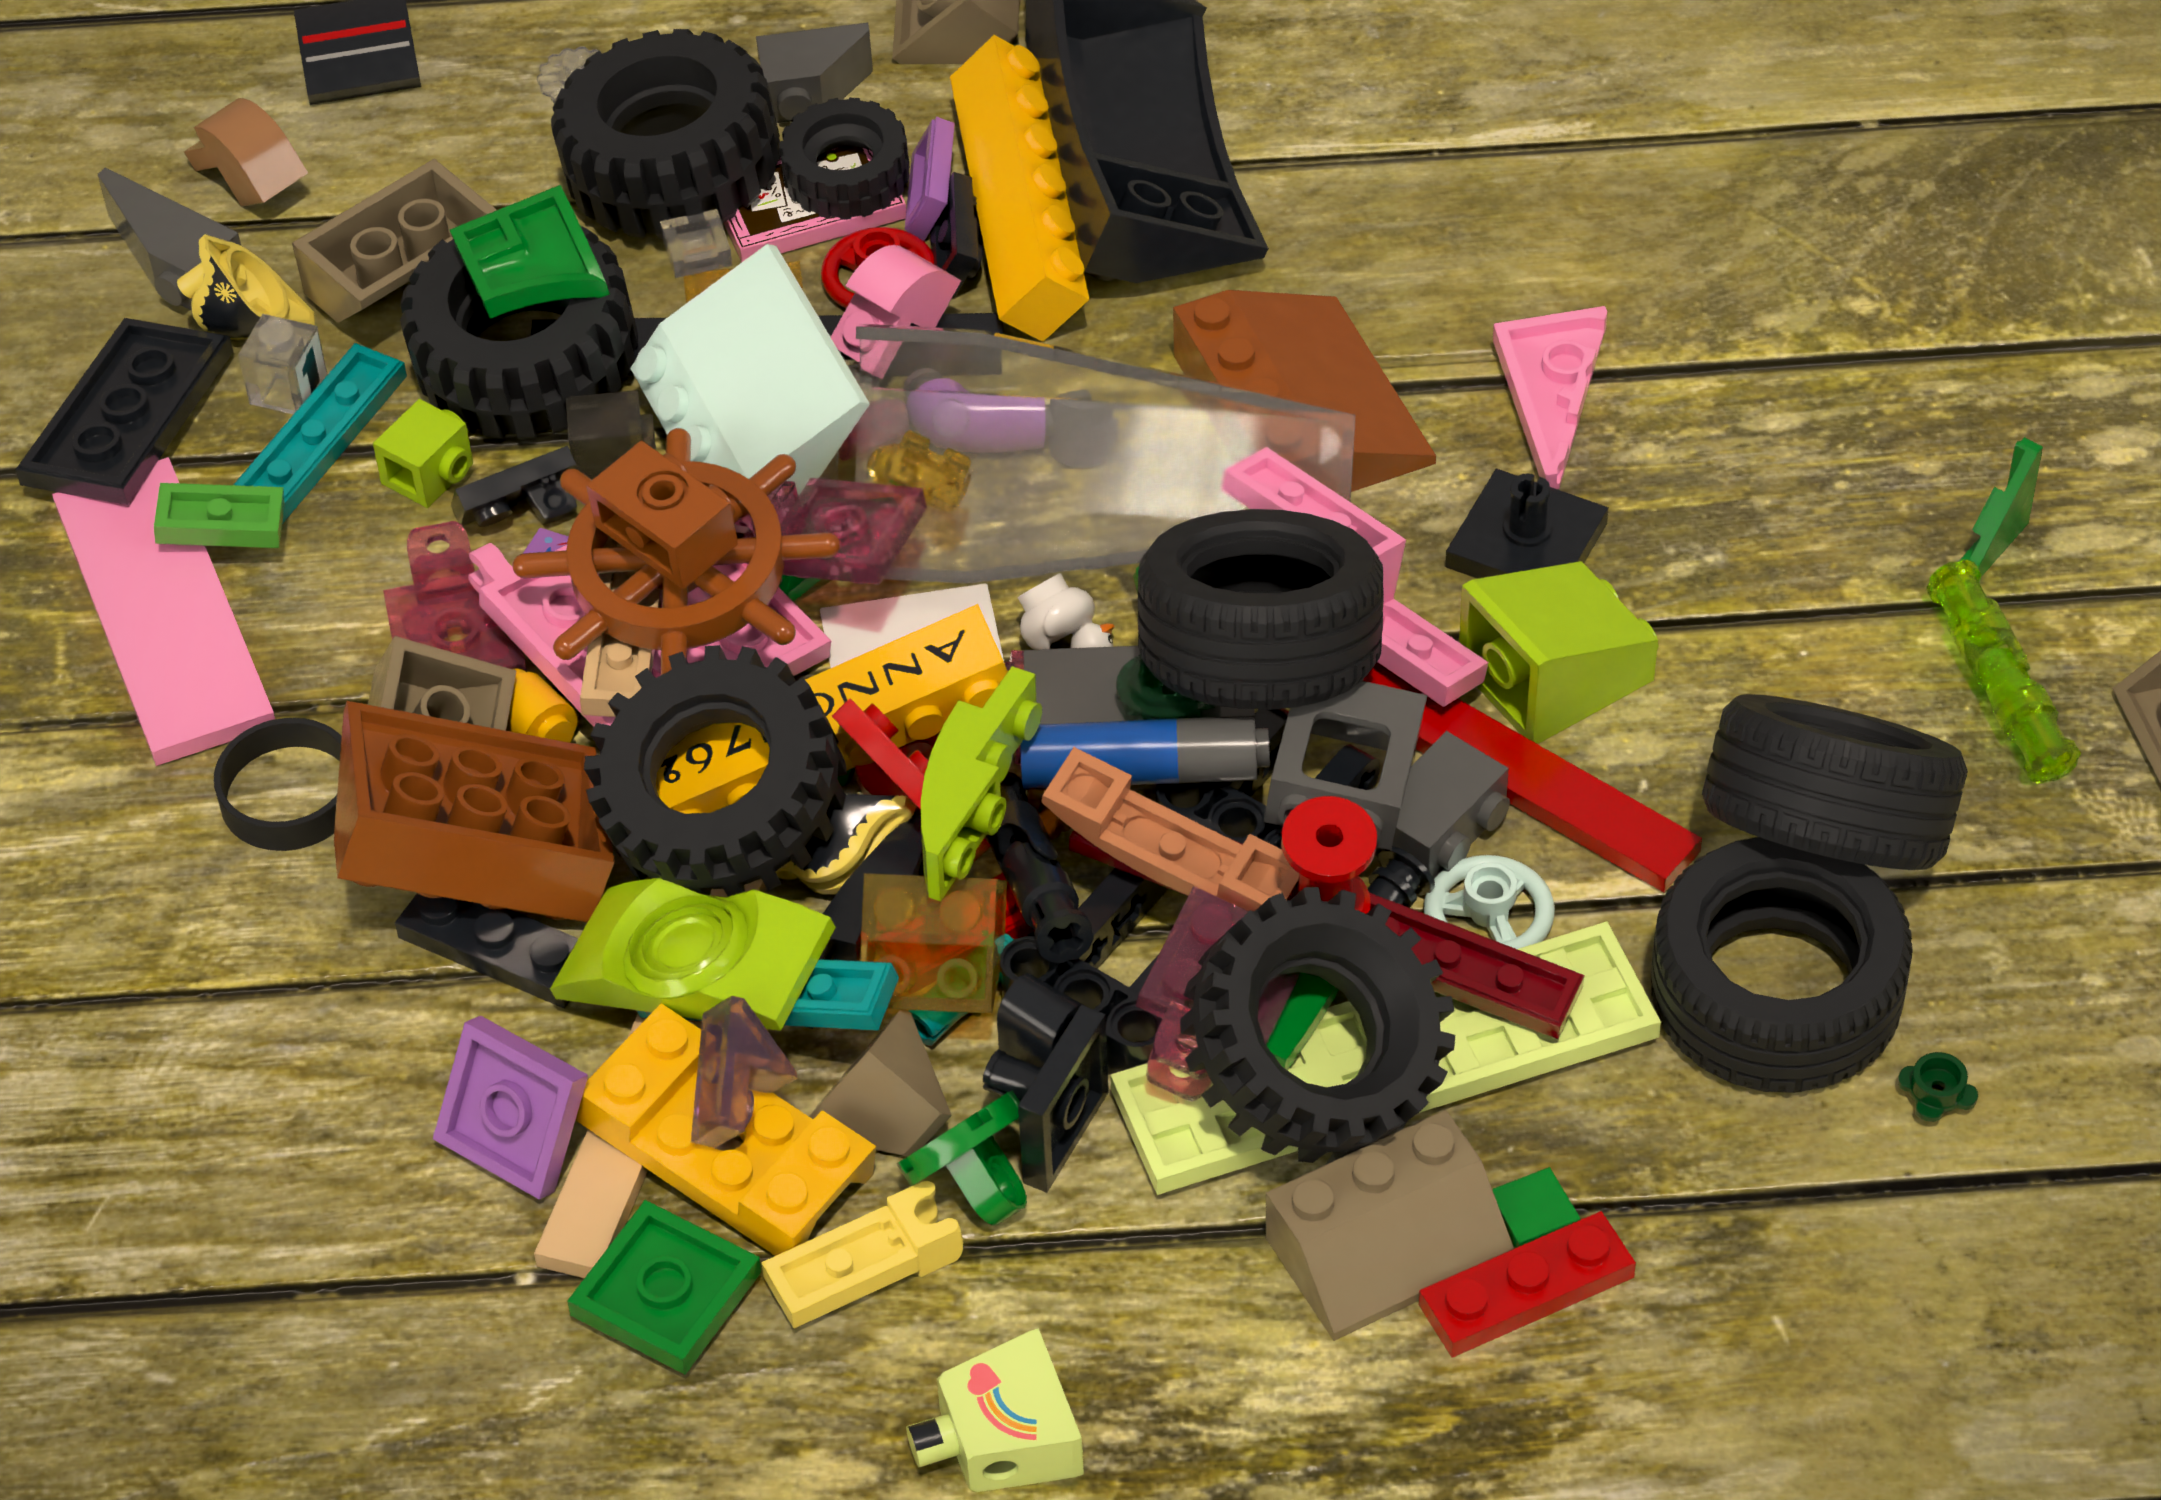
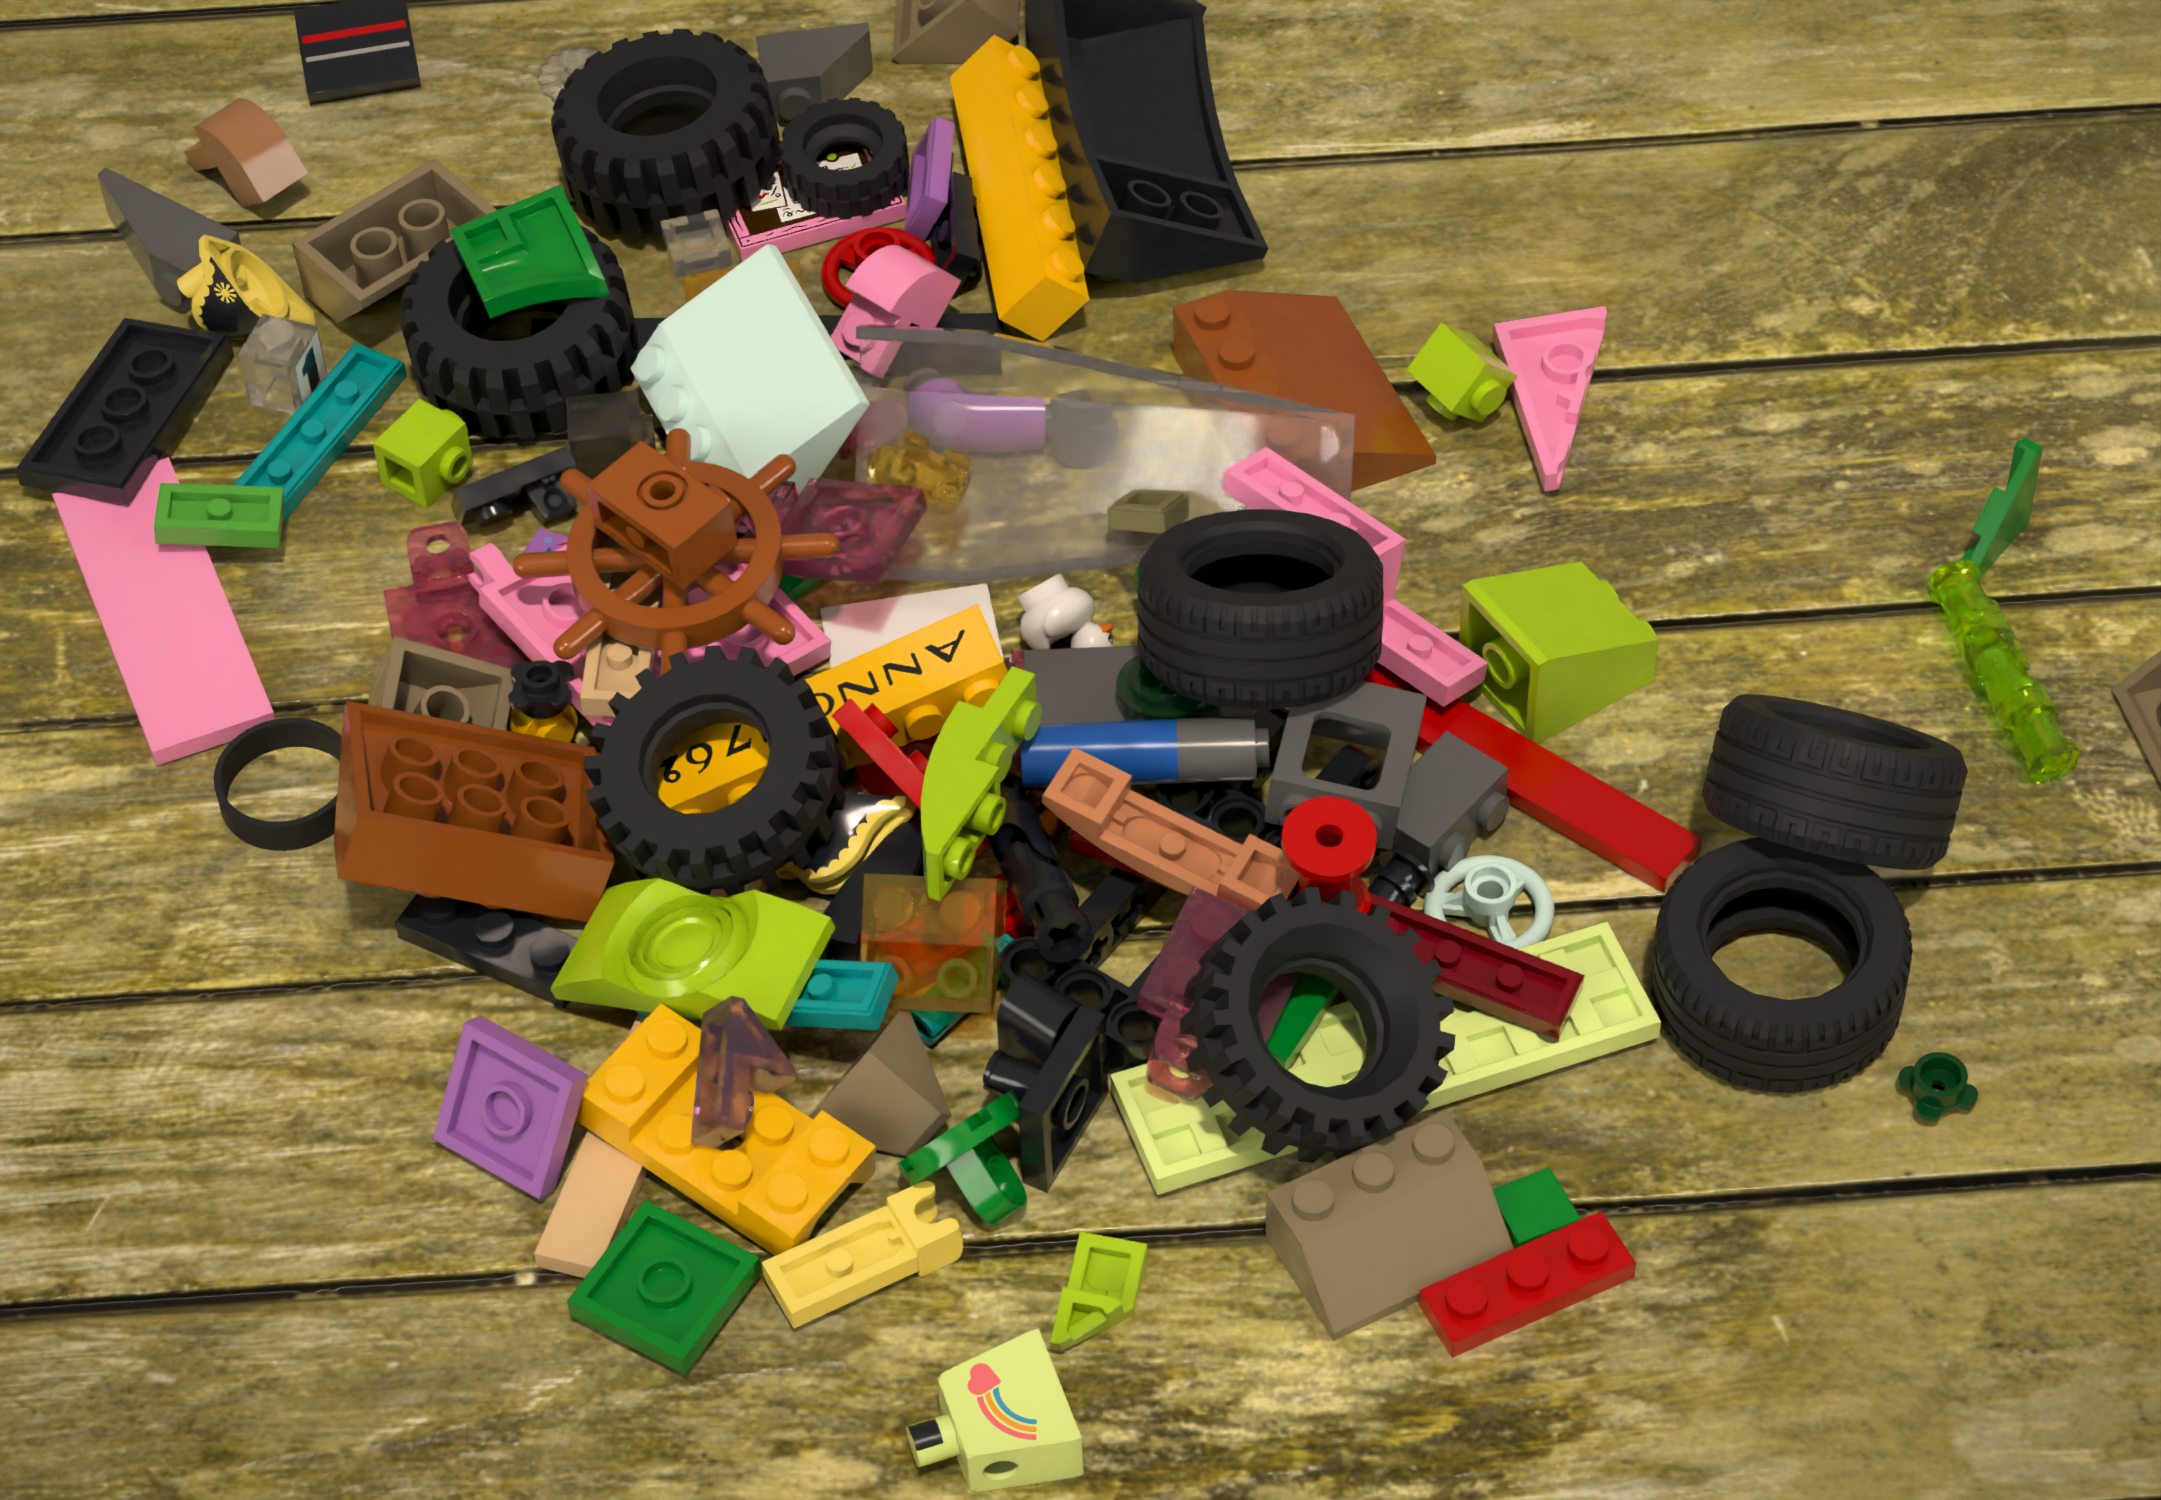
(541, 688): none -> black plate
(1100, 1288): none -> lime slope
(1148, 511): none -> olive tile
(1461, 374): none -> lime brick
(1524, 528): black tile -> none

